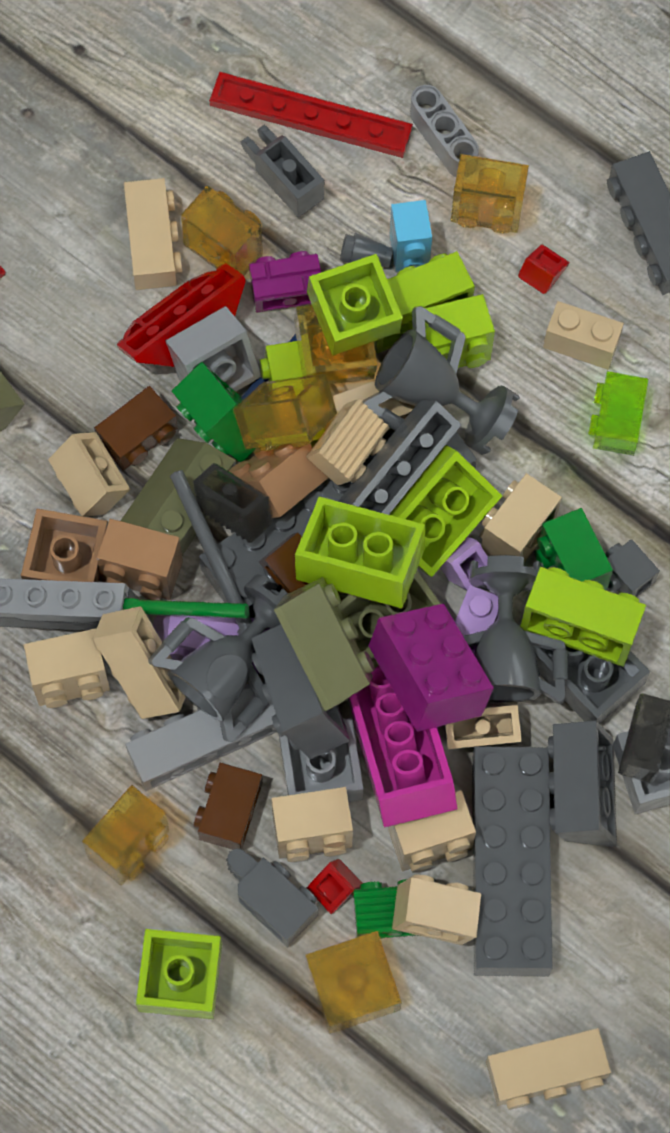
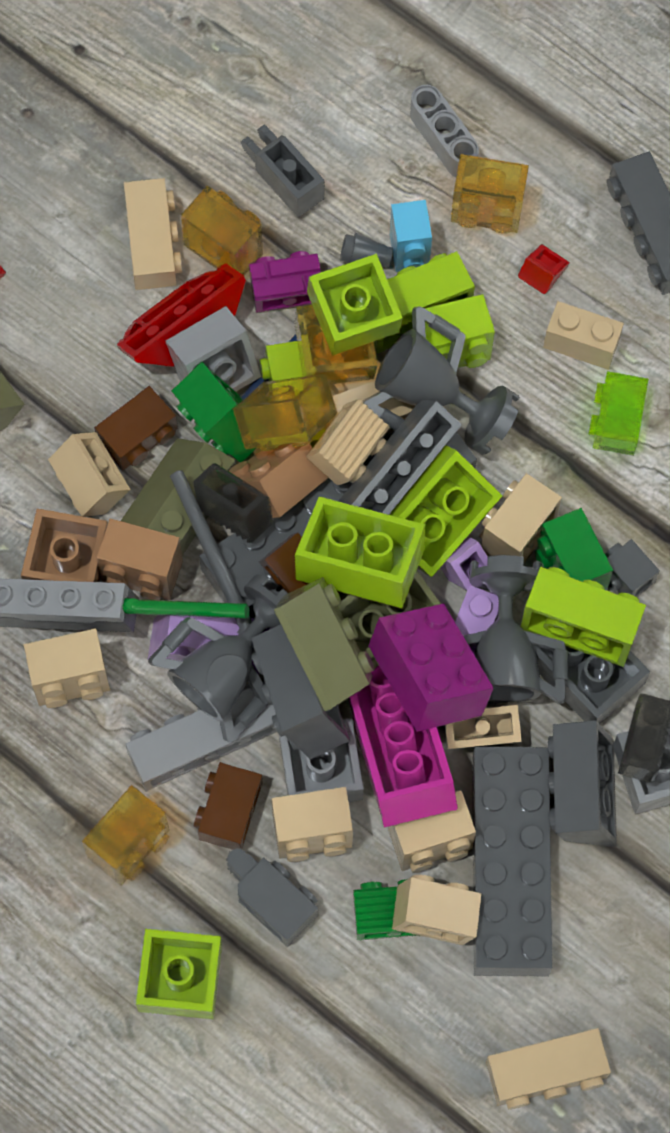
(127, 644): tan brick -> none
(311, 114): red tile -> none
(334, 885): red slope -> none
(353, 982): clear yellow brick -> none

